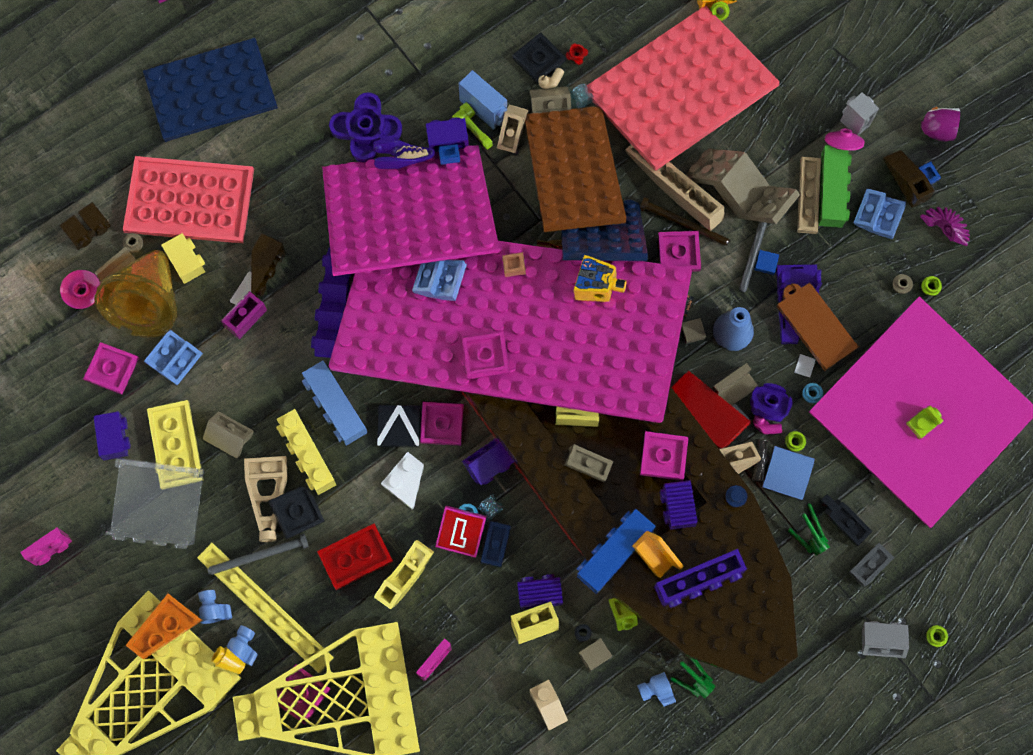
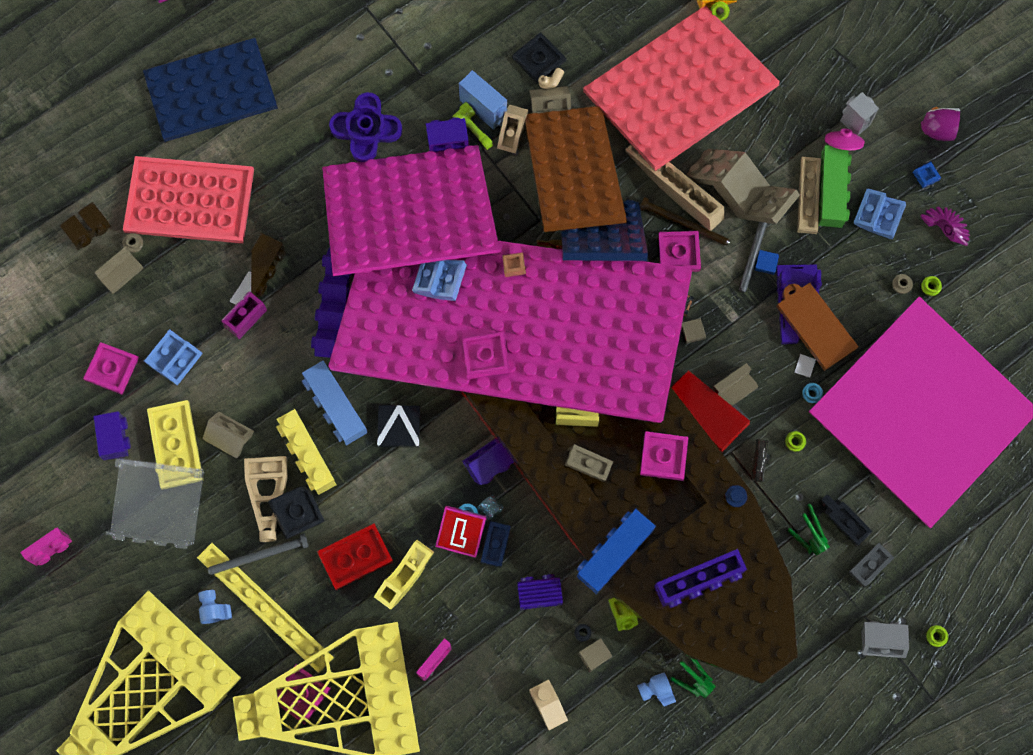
(74, 283): dark pink dish -> none
(140, 296): clear yellow cone -> none
(162, 626): orange wing -> none
(183, 257): light yellow brick -> none
(227, 660): yellow cone -> none
(240, 646): medium blue piece -> none
(403, 153): dark purple animal -> none
(405, 479): white wing -> none
(441, 423): dark pink tile -> none
(449, 154): blue tile -> none
(534, 622): light yellow brick -> none
(577, 48): red plate -> none
(581, 95): clear light blue wheel -> none
(597, 281): torso -> none
(656, 553): light orange panel -> none
(679, 505): dark purple brick -> none
(733, 329): medium blue cone -> none
(741, 456): tan slope -> none
(765, 427): dark pink arm -> none
(766, 410): dark purple plate -> none
(788, 472): medium blue slope -> none
(909, 178): dark brown slope -> none
(925, 421): lime bracket -> none

